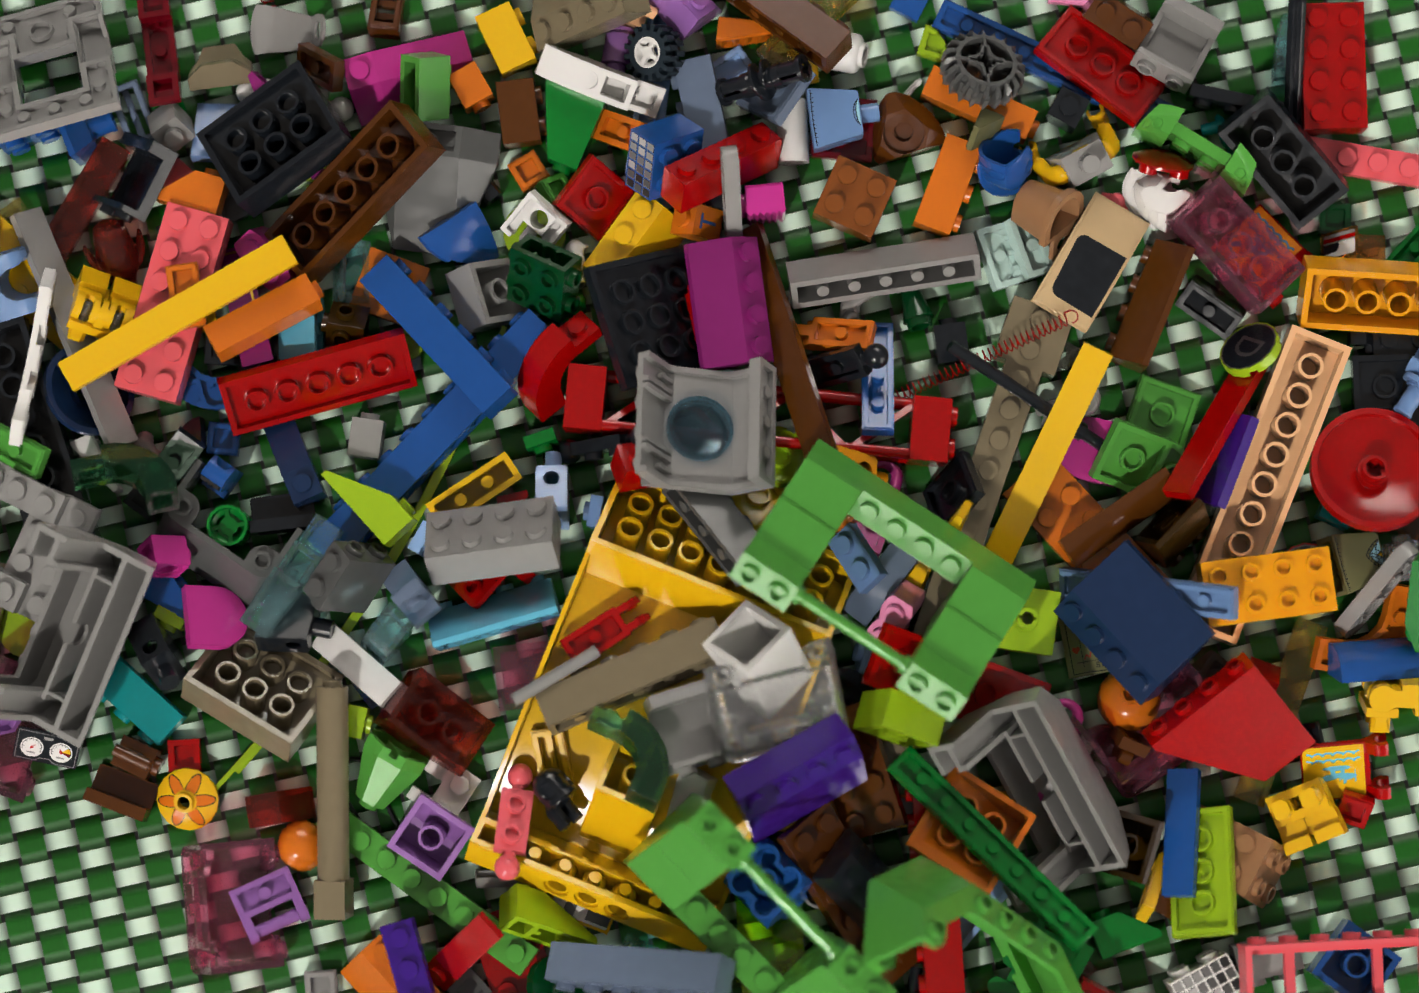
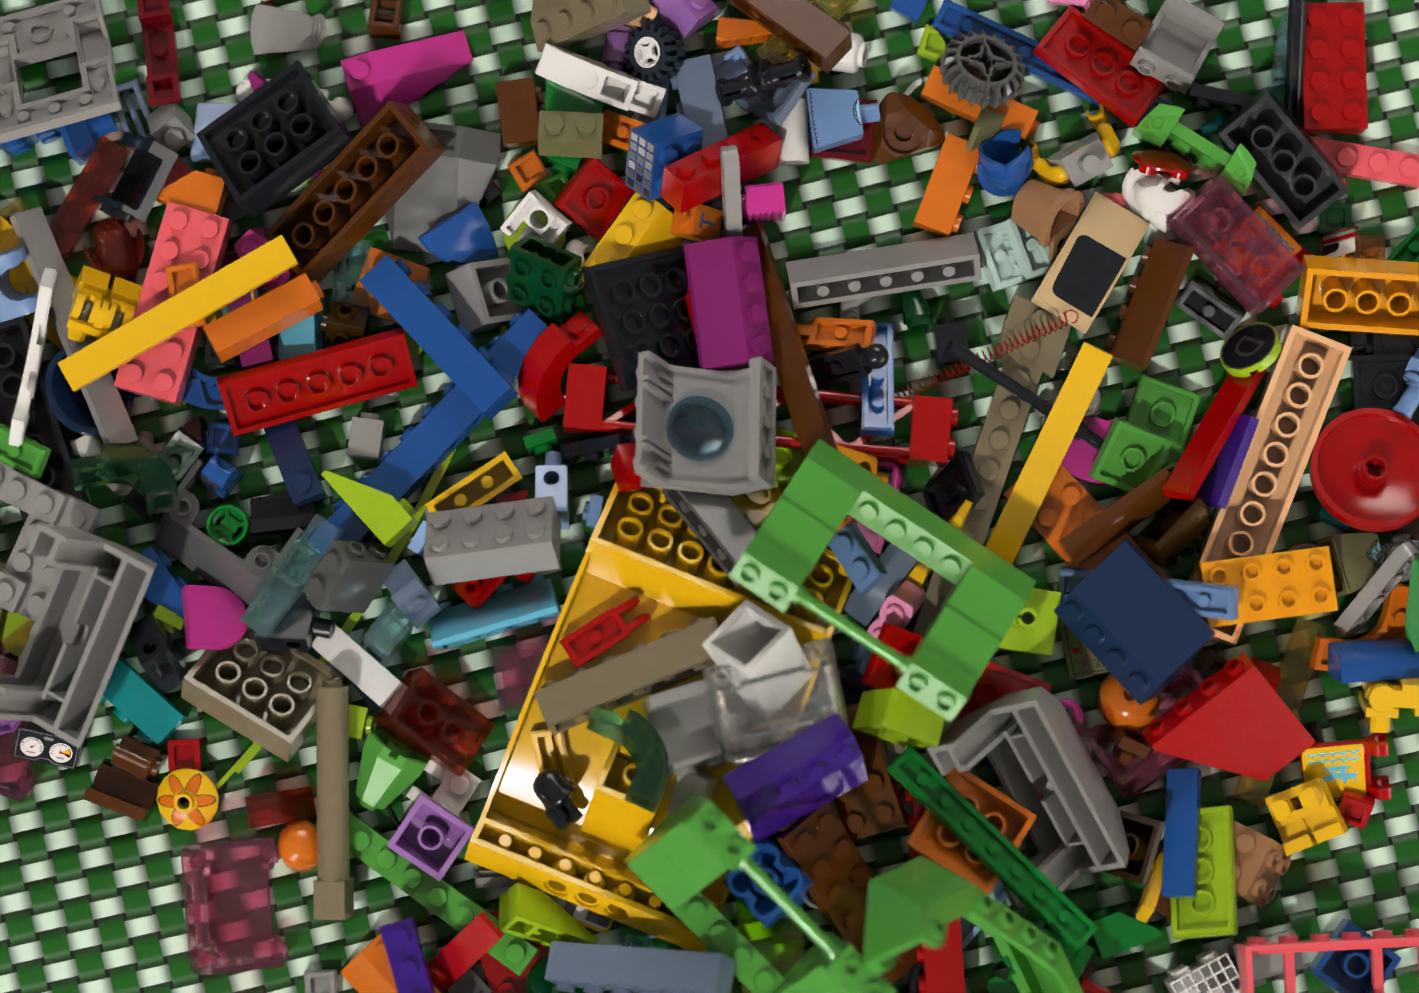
(168, 552): dark pink brick -> none
(219, 68): dark tan slope -> none
(263, 895): medium lavender plate -> none
(322, 66): reddish brown plate -> none
(426, 84): bright green brick -> none
(471, 88): orange brick -> none
(506, 39): yellow brick -> none
(513, 821): coral plate -> none
(555, 675): light grey bar -> none
(570, 134): none -> olive brick
(846, 875): black slope -> none
(854, 199): dark orange brick -> none
(1067, 110): black brick -> none

